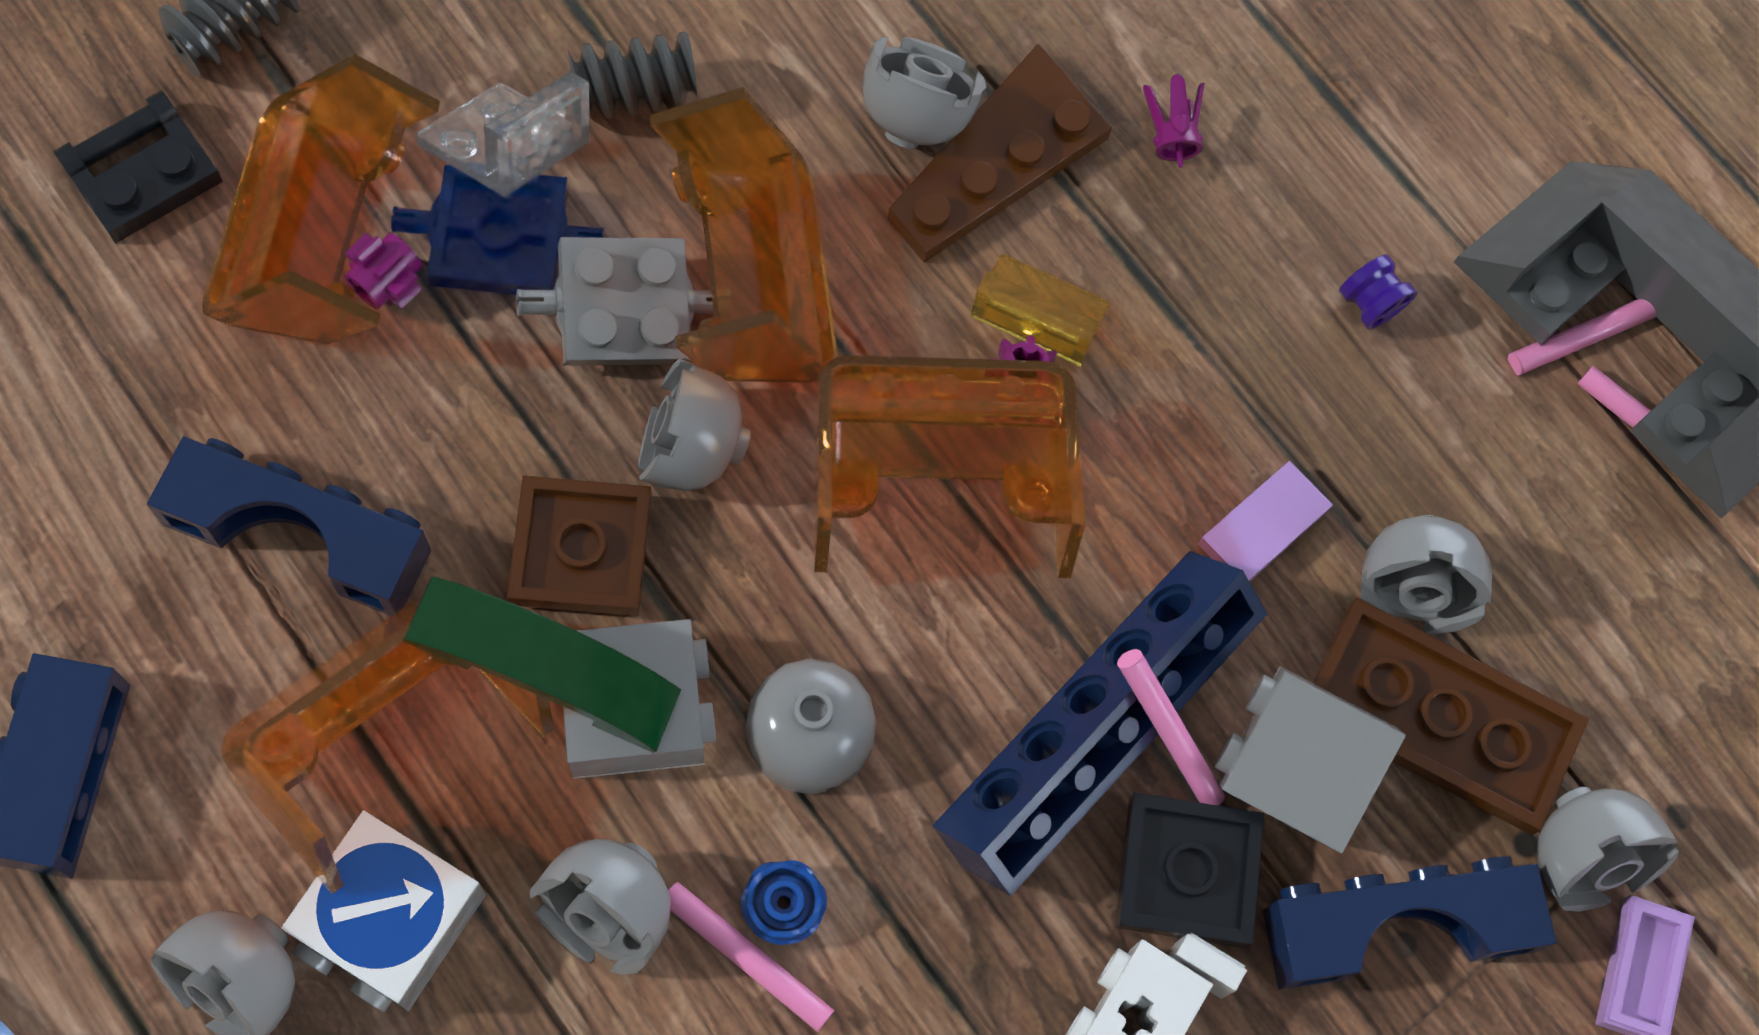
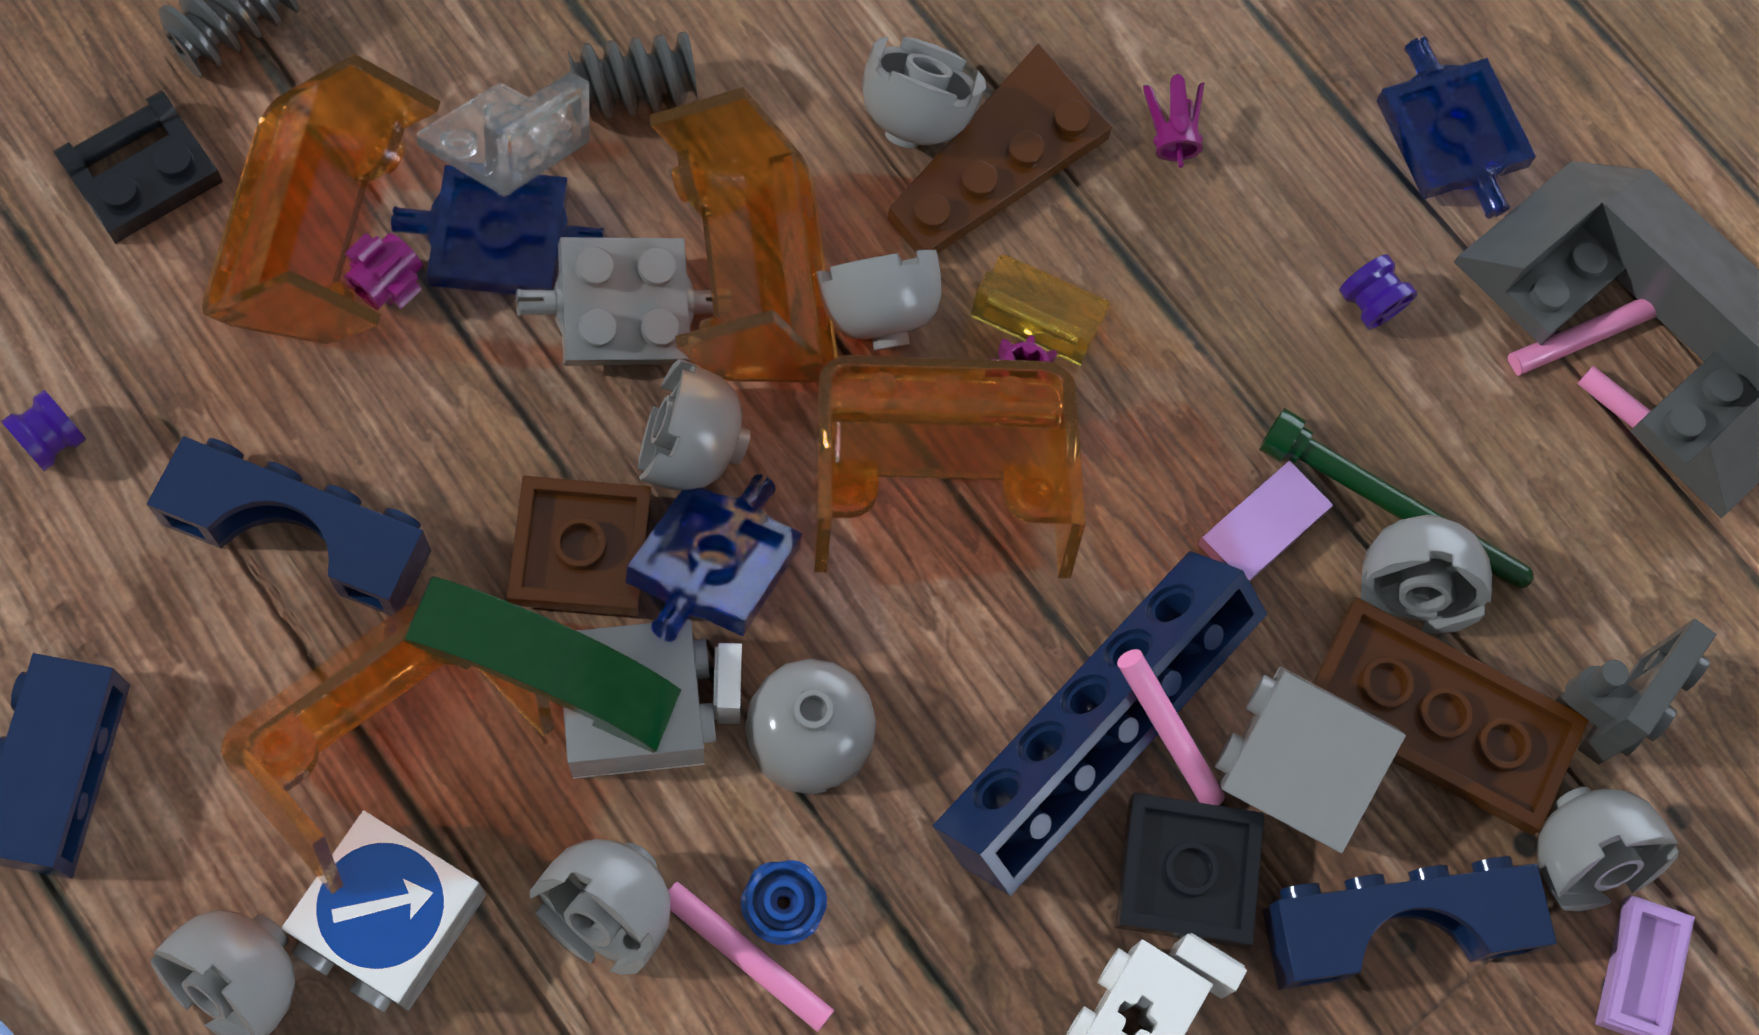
(44, 430): none -> dark purple wheel
(714, 558): none -> clear blue plate
(727, 683): none -> white tile
(882, 297): none -> light grey cylinder
(1293, 441): none -> dark green piece
(1455, 128): none -> clear blue plate
(1637, 703): none -> dark grey plate

